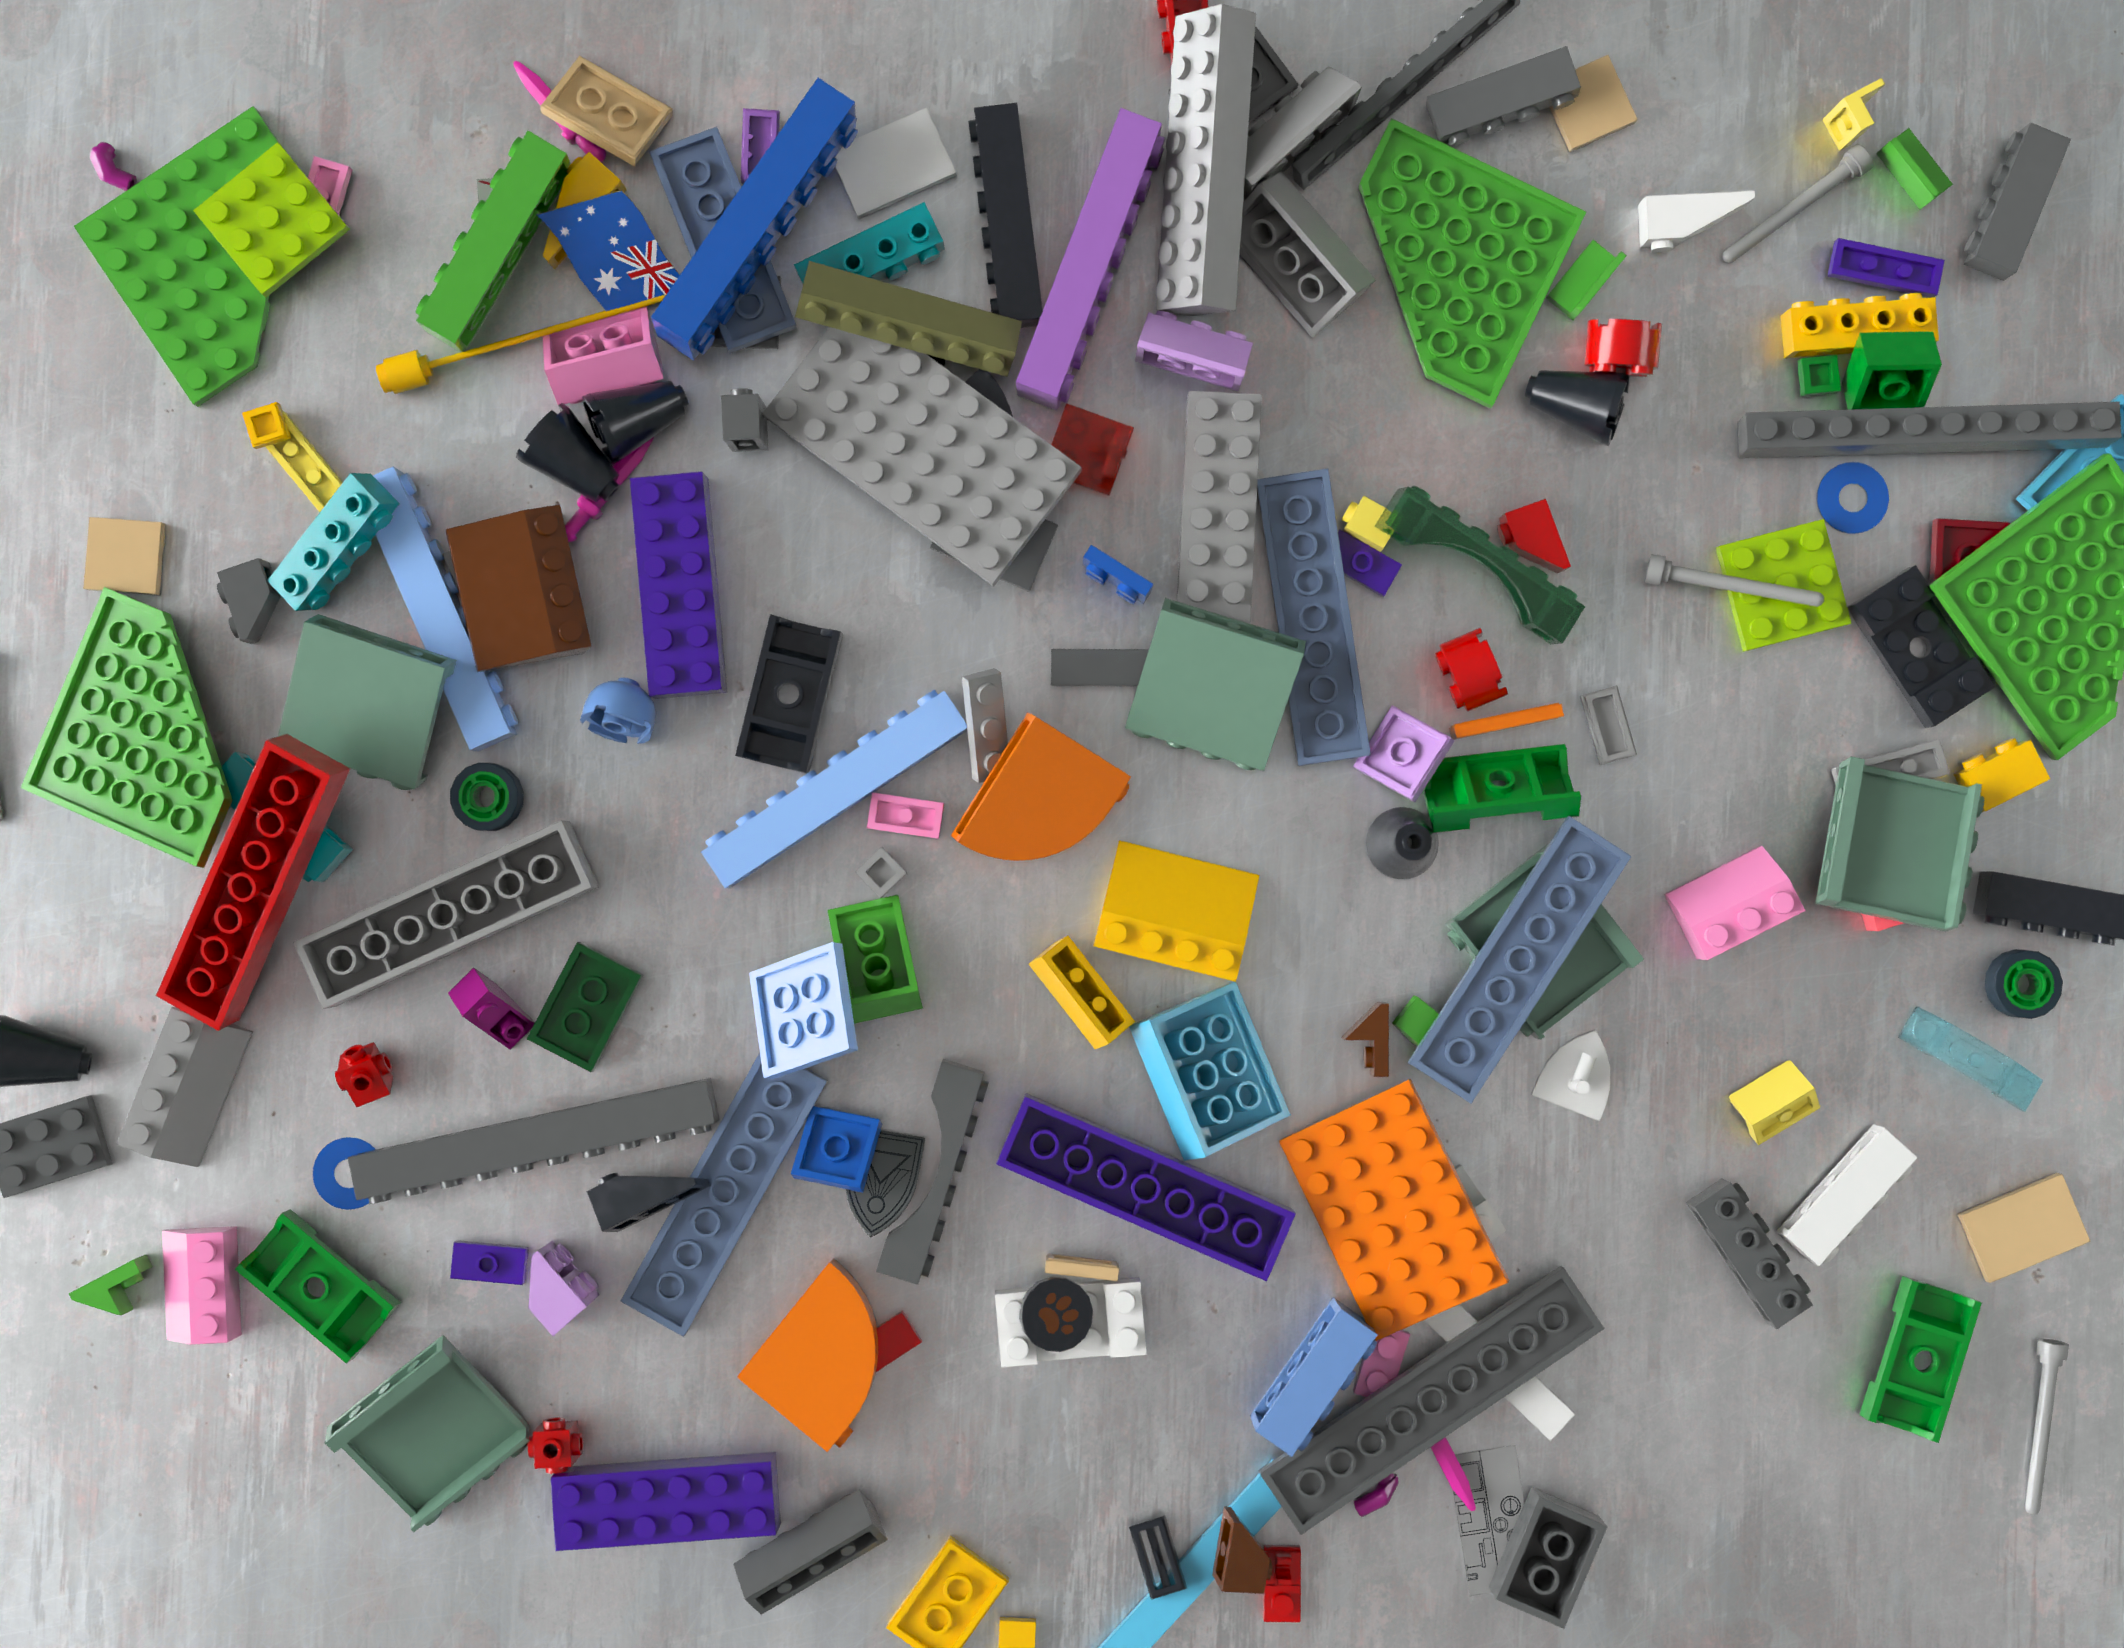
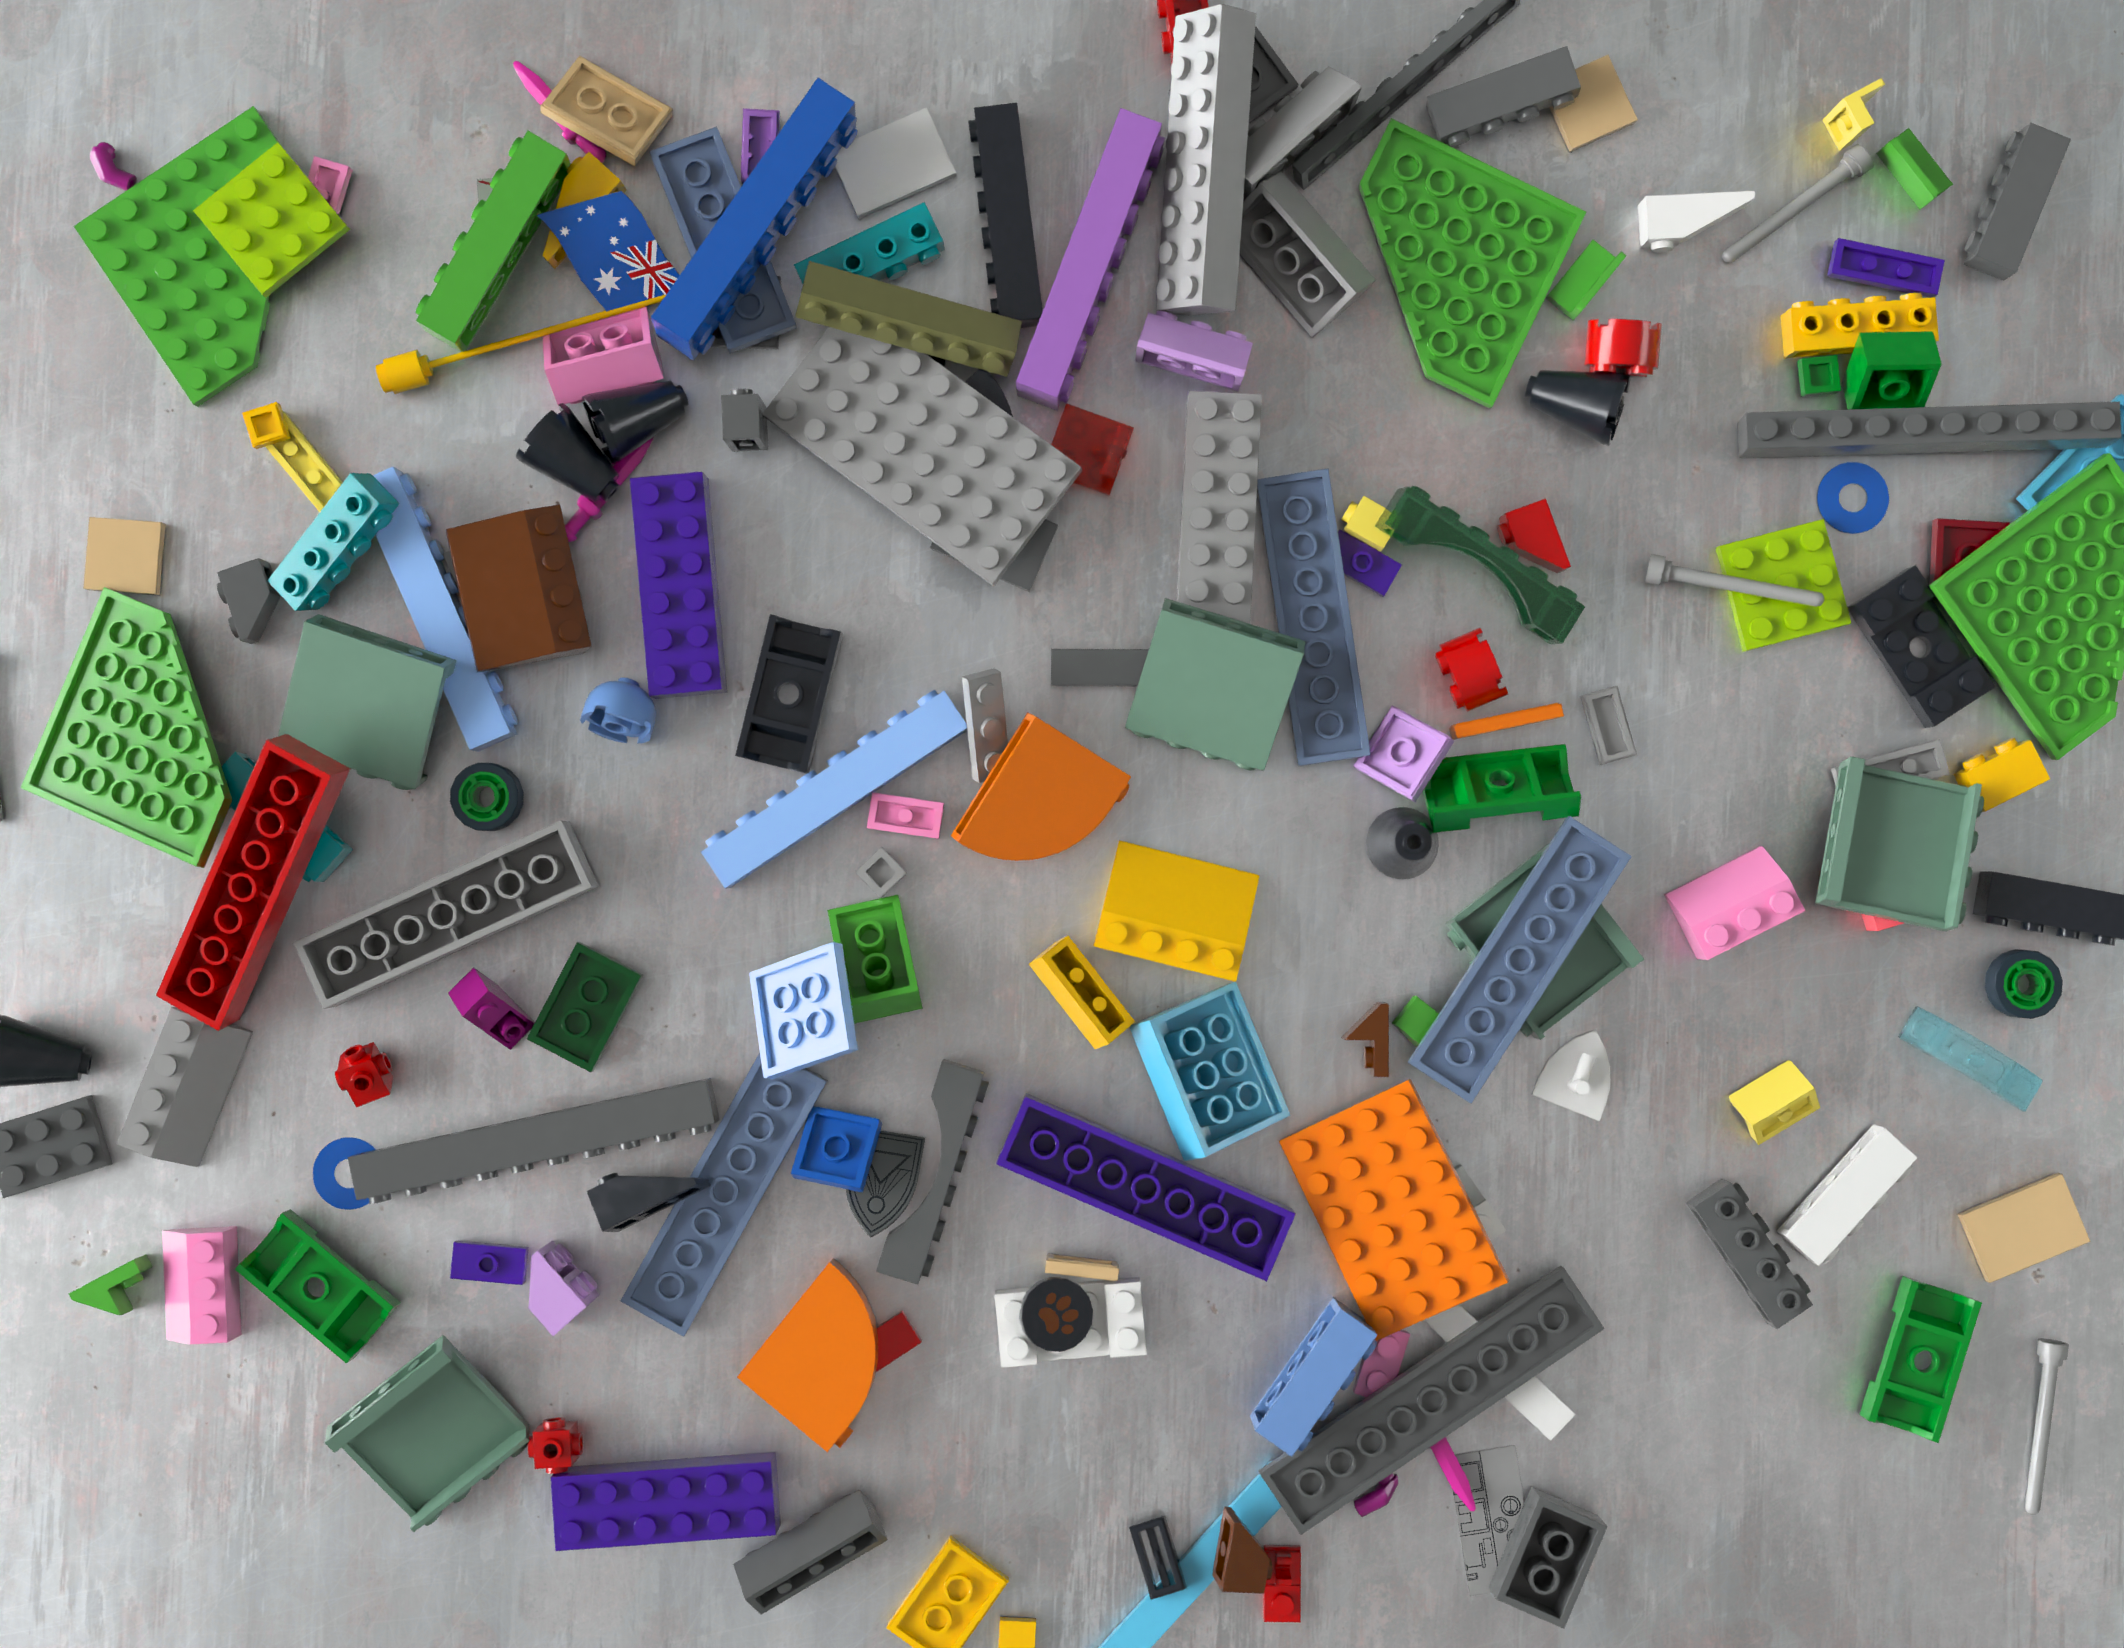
(1104, 568): blue plate -> none

